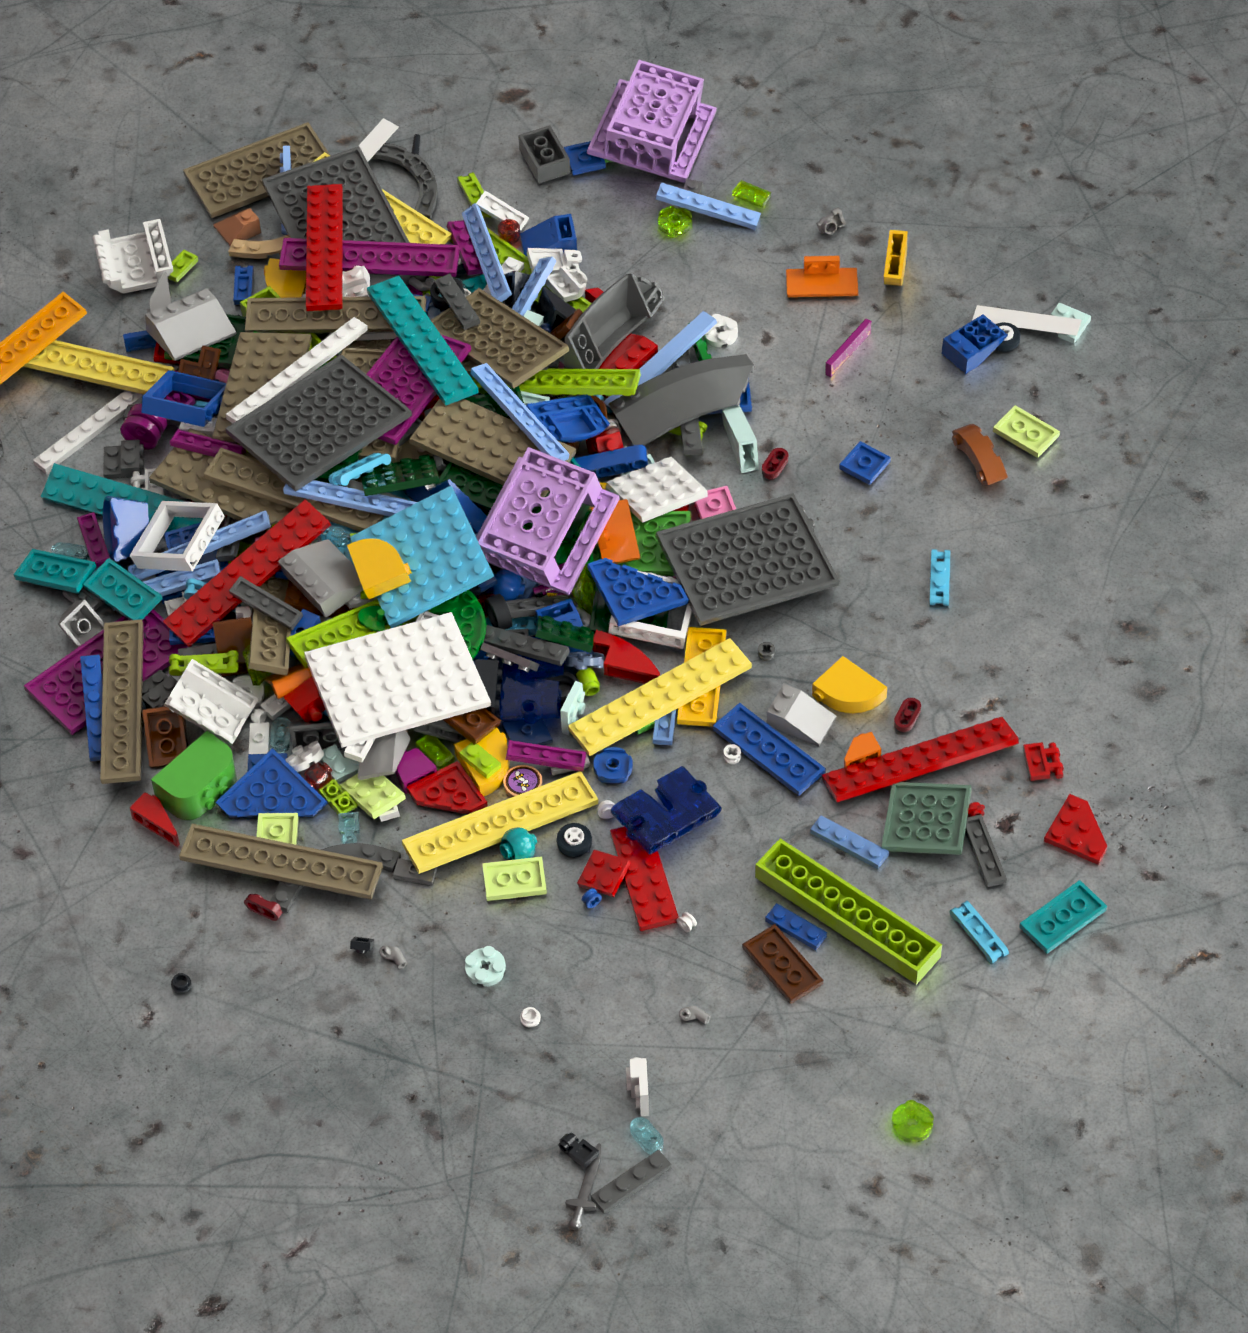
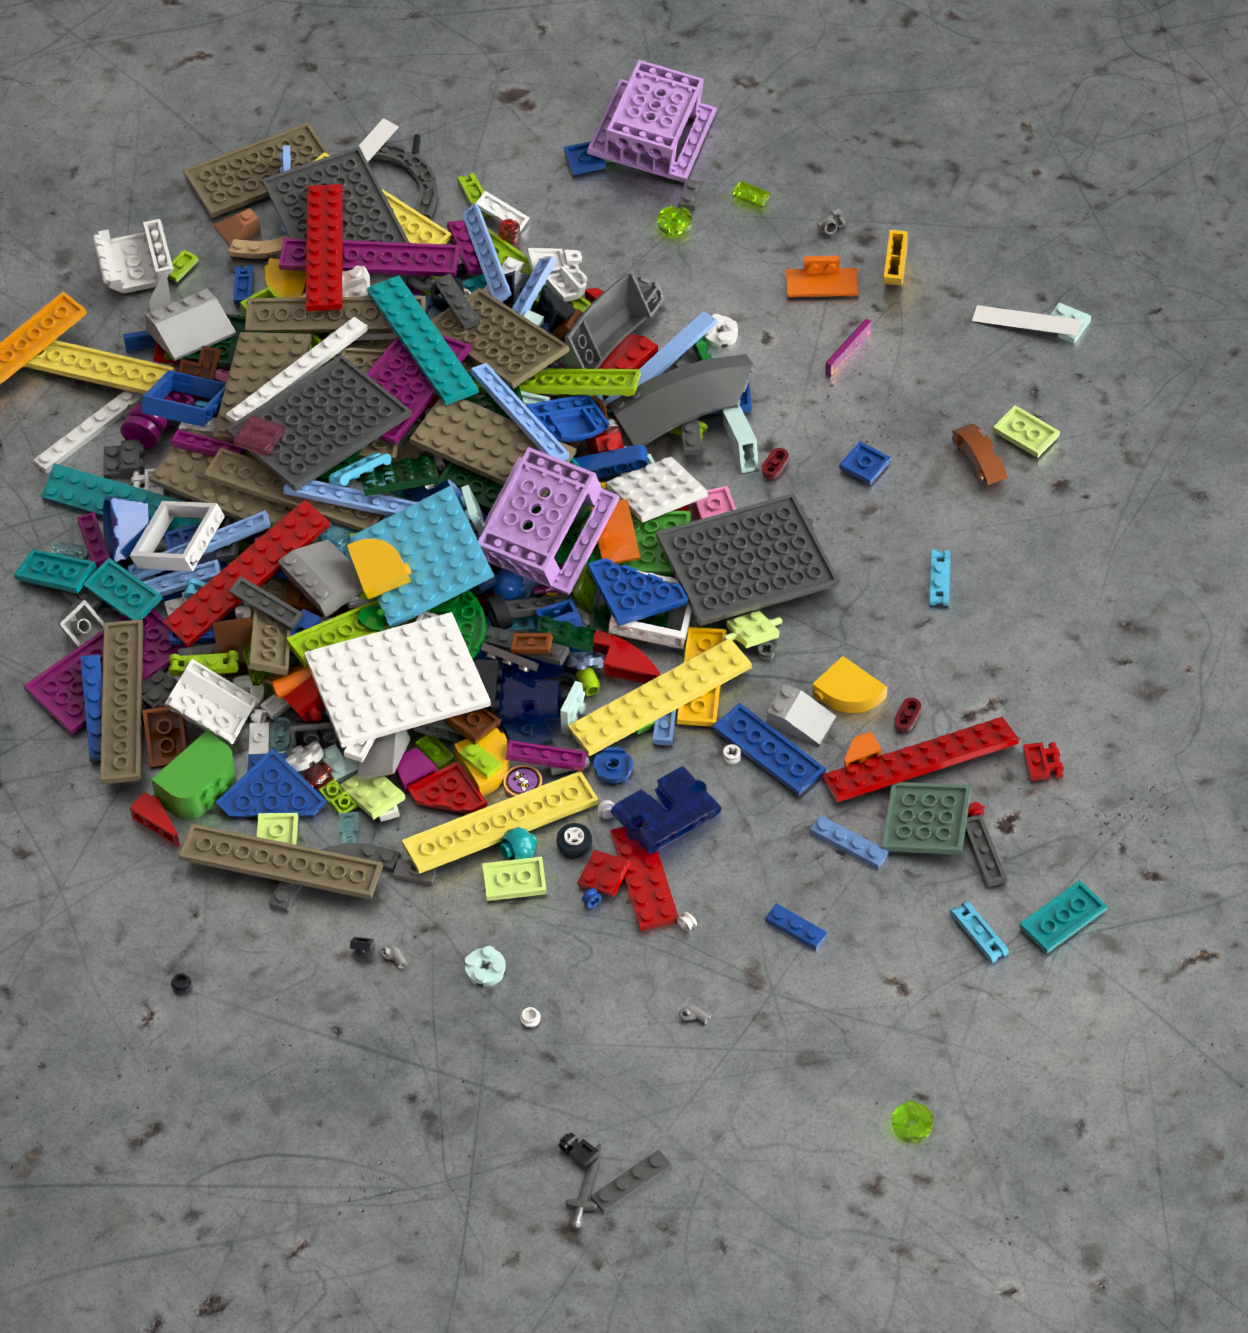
(259, 435): none -> clear pink plate
(263, 907): dark red plate -> none
(473, 510): none -> light aqua plate
(531, 643): none -> dark orange plate
(544, 154): dark grey brick -> none
(552, 233): blue slope -> none
(638, 1084): white plate -> none
(645, 1134): clear light blue plate -> none
(708, 206): light blue plate -> none
(752, 629): none -> yellowish green plate
(782, 964): reddish brown tile -> none
(848, 911): lime brick -> none
(972, 343): blue slope -> none
(1012, 339): black wheel -> none
(1077, 831): red plate -> none

